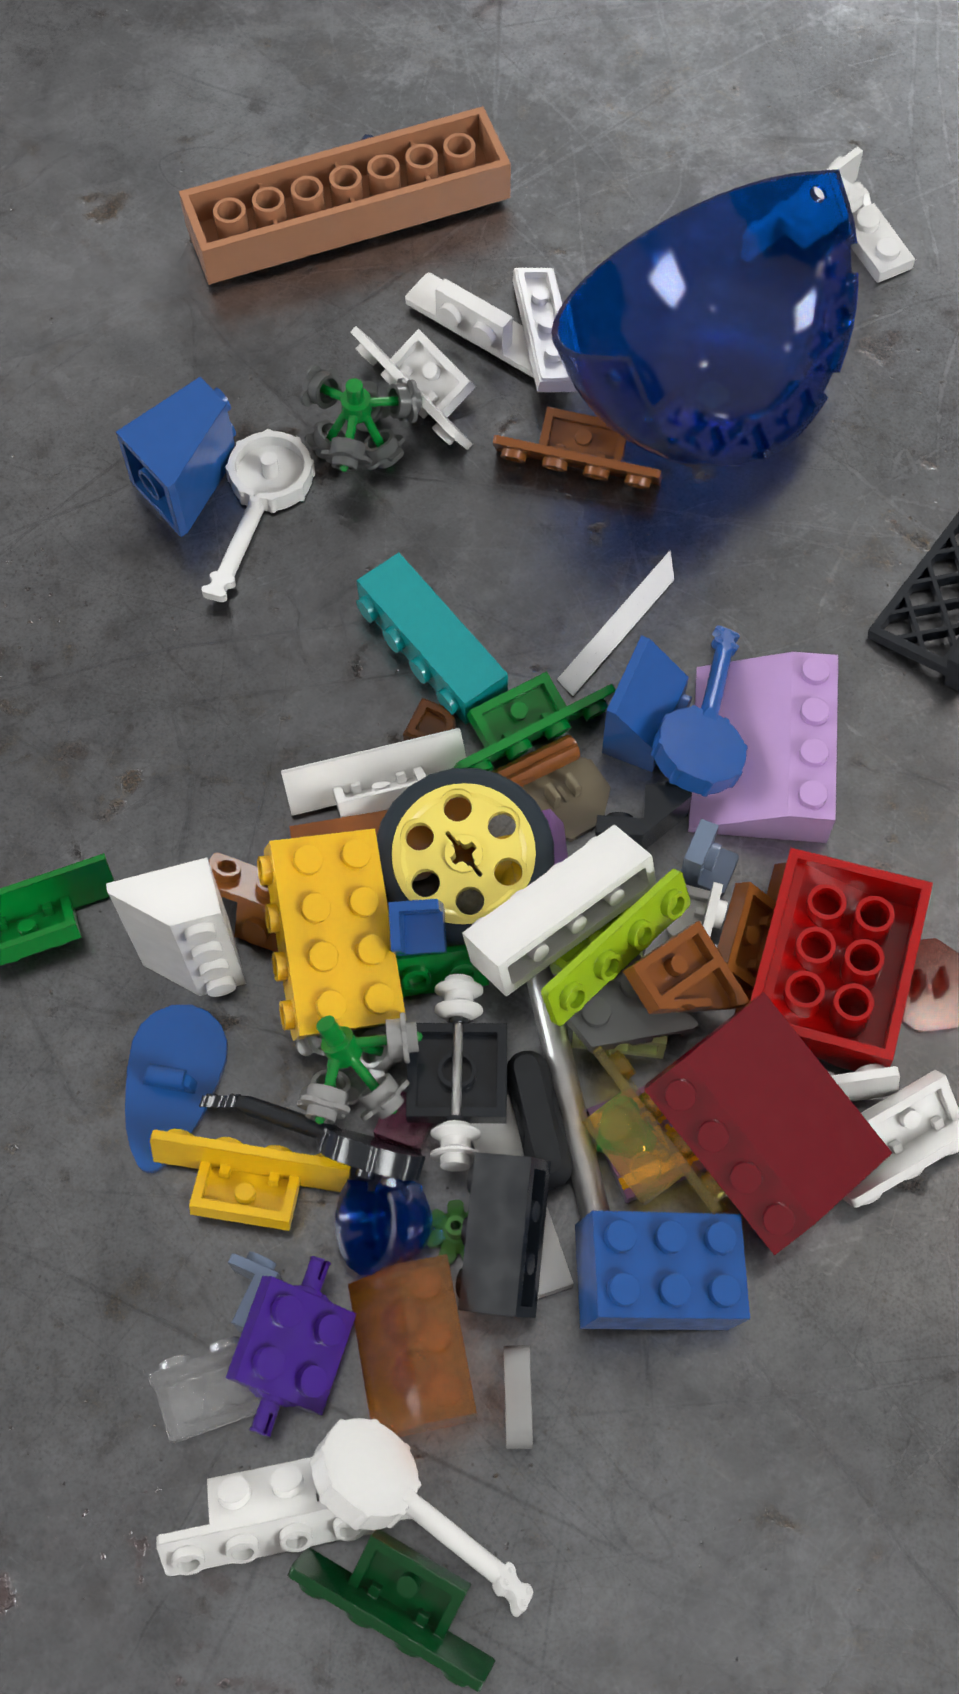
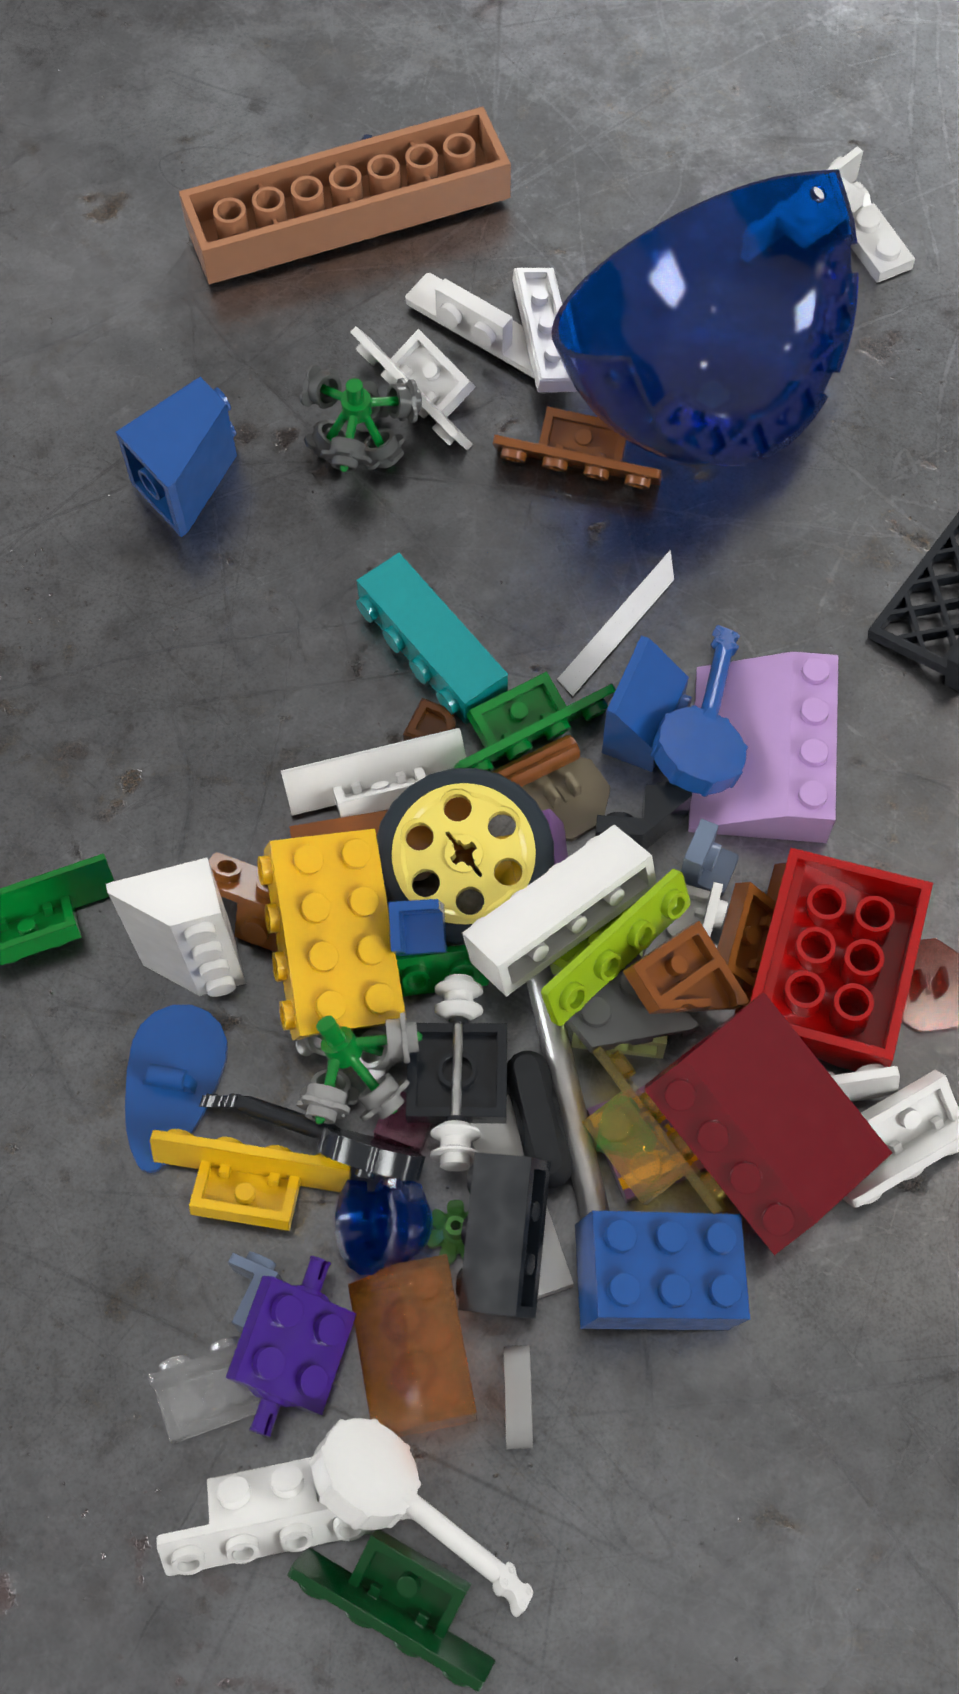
(265, 474): white piece -> none

